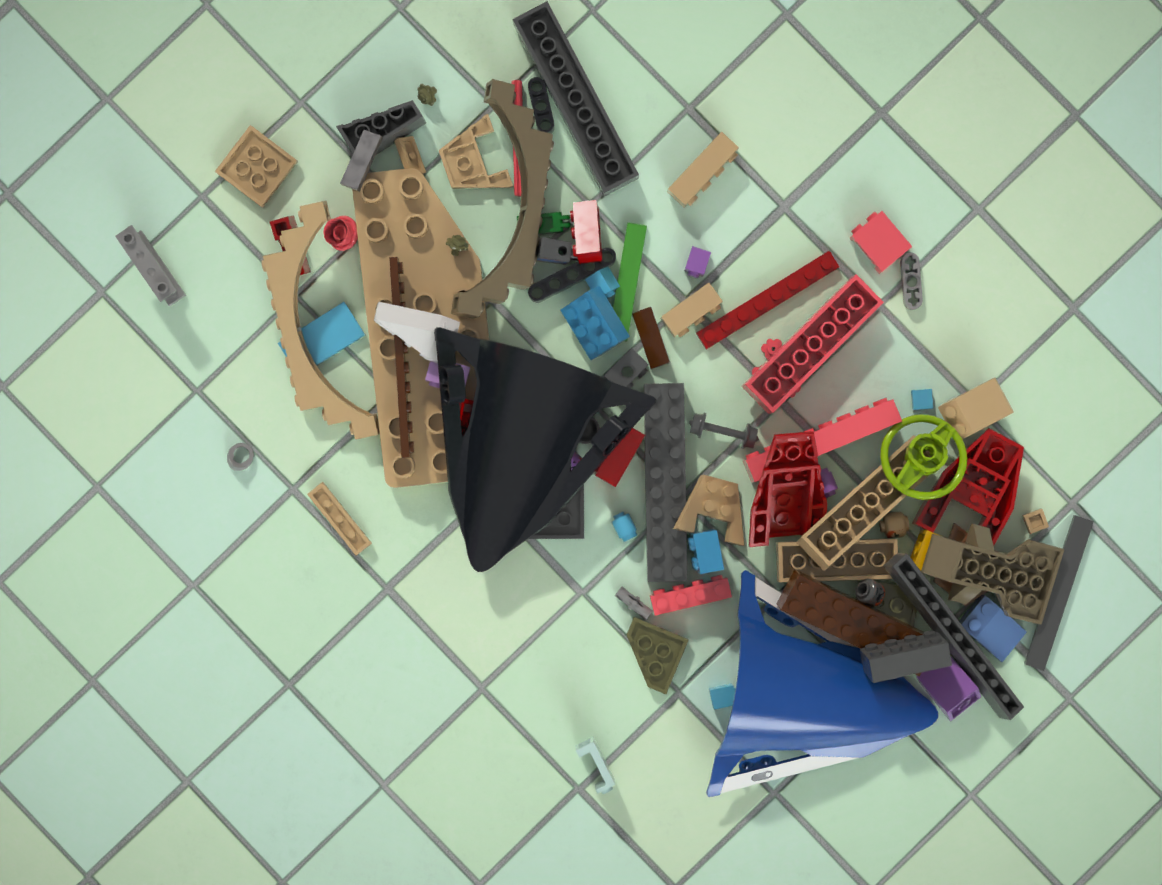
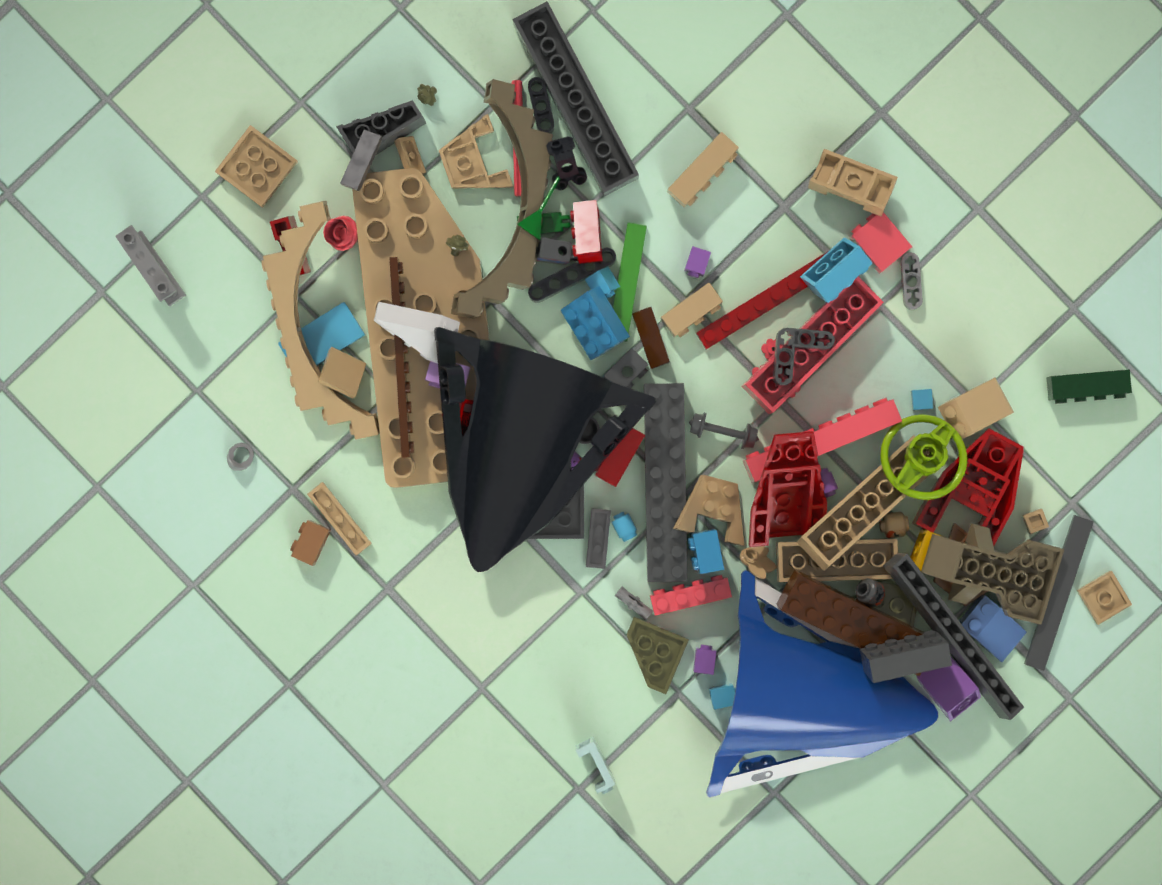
(310, 542): none -> medium nougat brick
(342, 372): none -> tan tile
(532, 223): none -> green piece
(562, 152): none -> black piece
(598, 538): none -> flat silver tile
(704, 659): none -> medium lavender brick
(757, 561): none -> tan plate
(794, 343): none -> dark grey beam
(836, 270): none -> medium azure brick
(853, 181): none -> tan piece
(1089, 385): none -> dark green brick
(1104, 597): none -> tan tile

